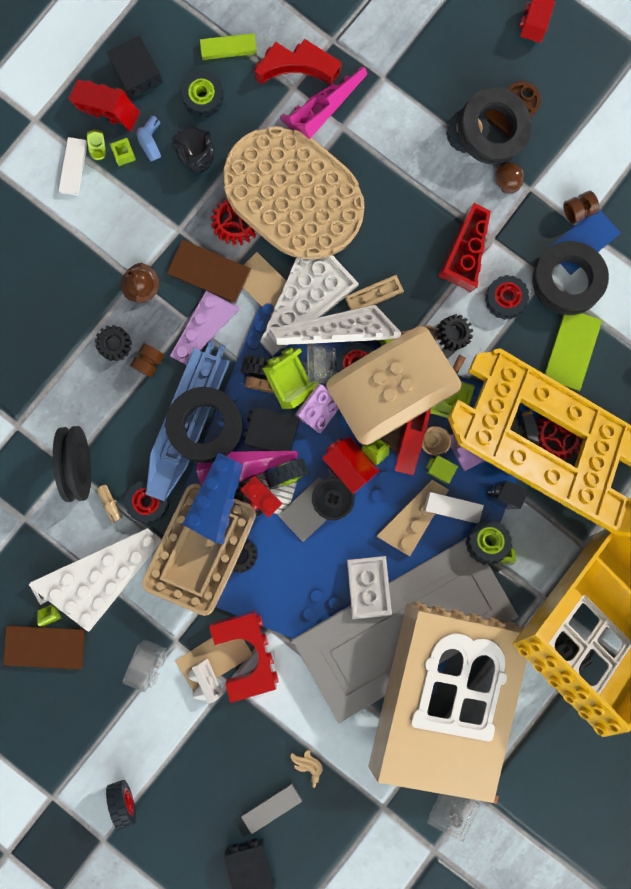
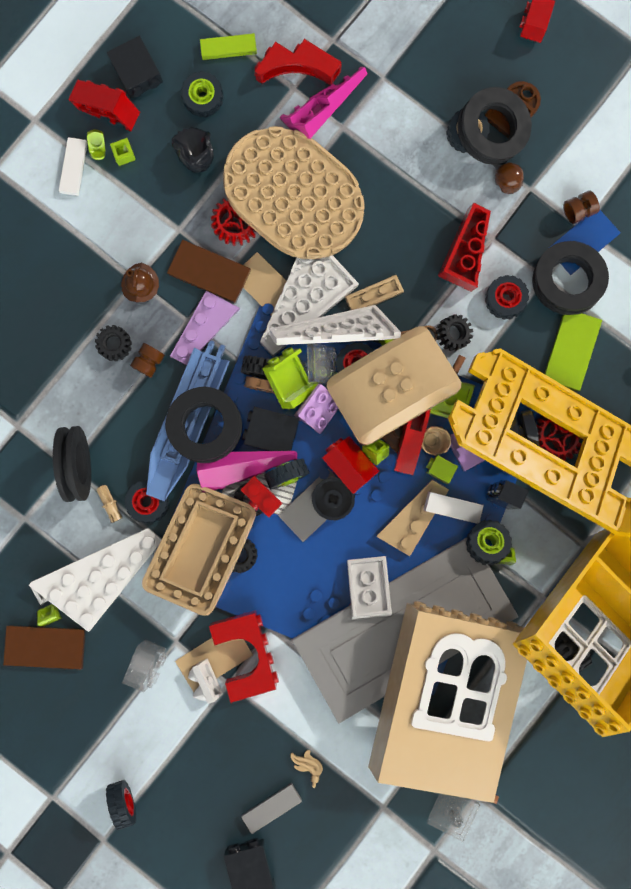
(145, 139): medium blue arm -> none
(214, 500): blue wedge -> none

